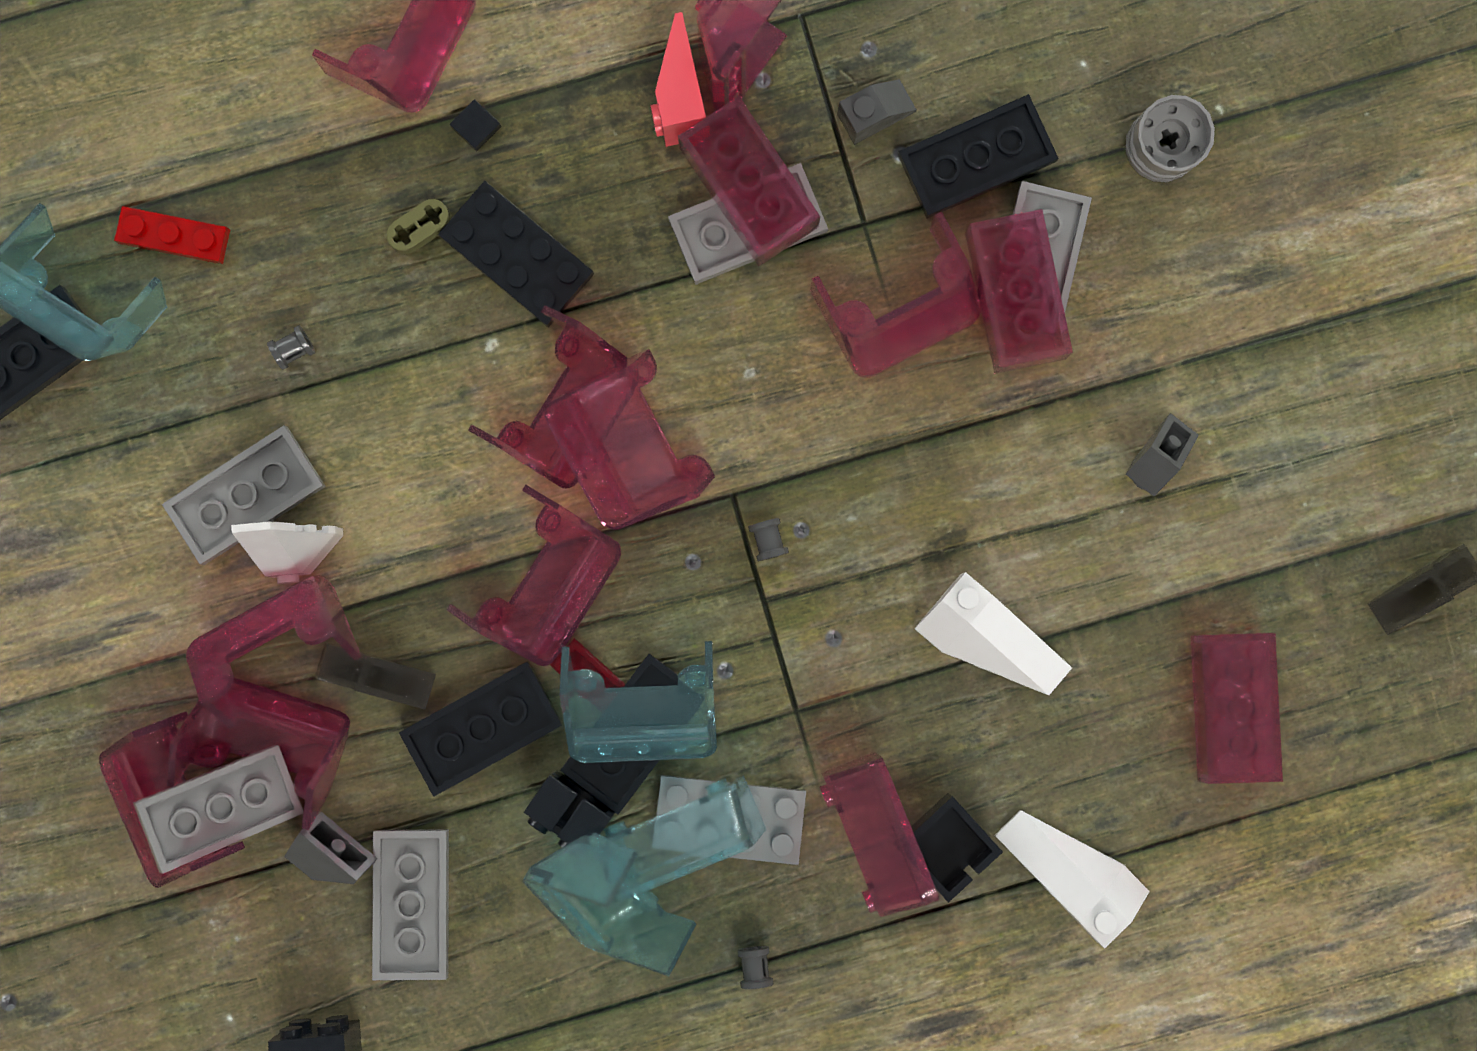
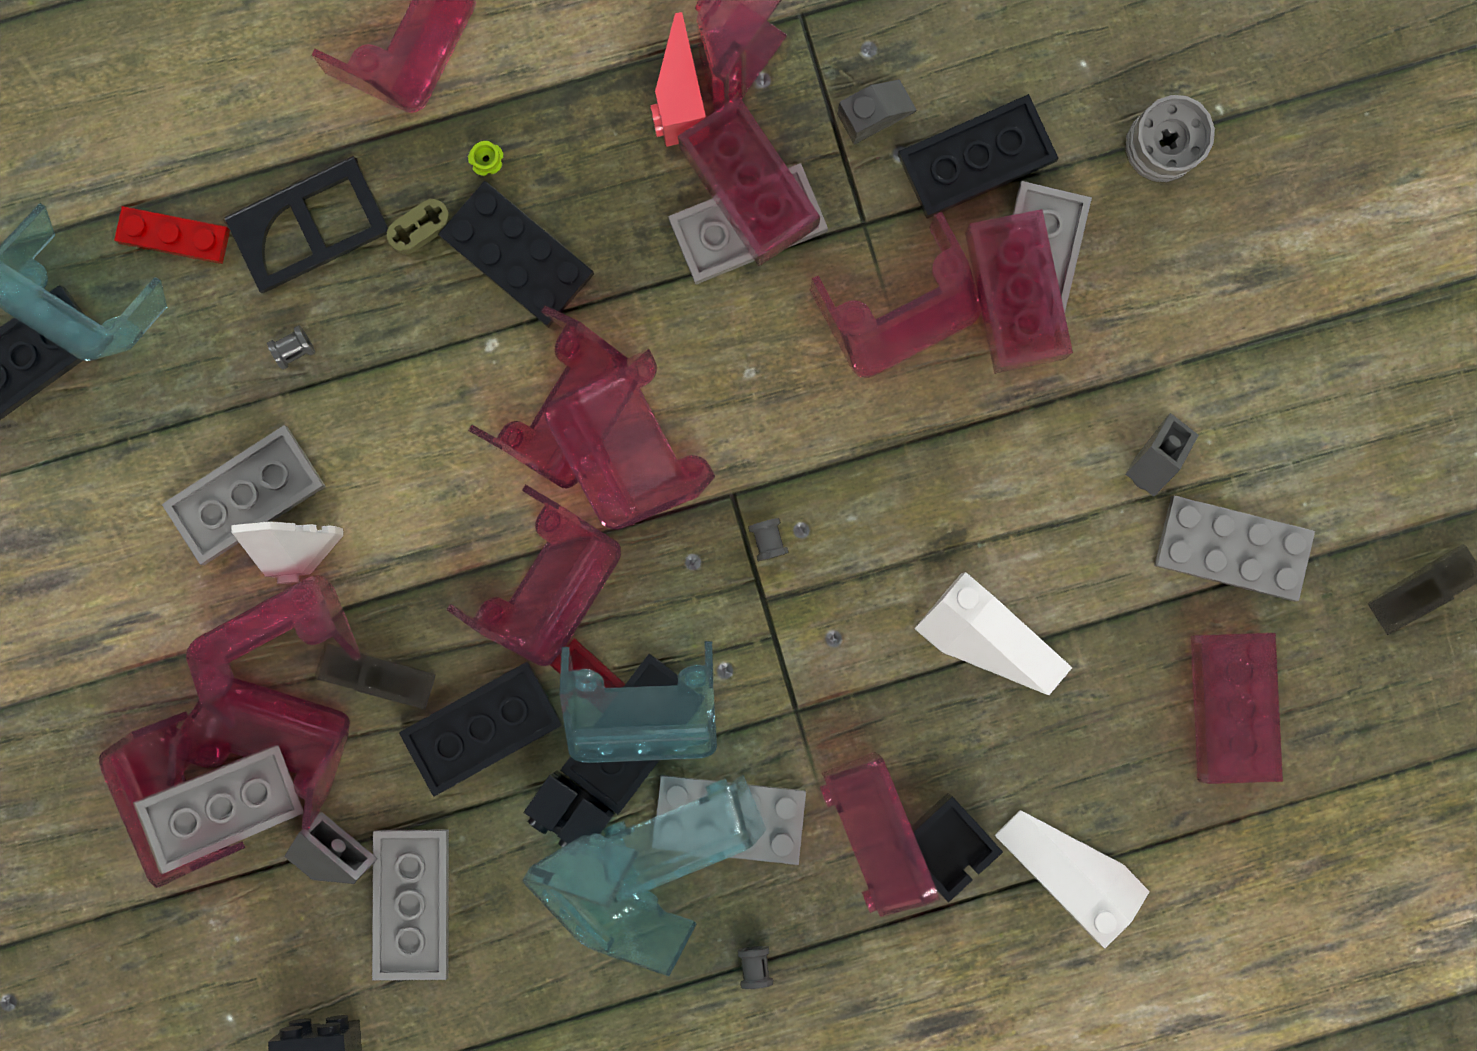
(253, 223): none -> black window
(475, 125): black tile -> none
(483, 149): none -> lime plate
(1234, 548): none -> light grey plate

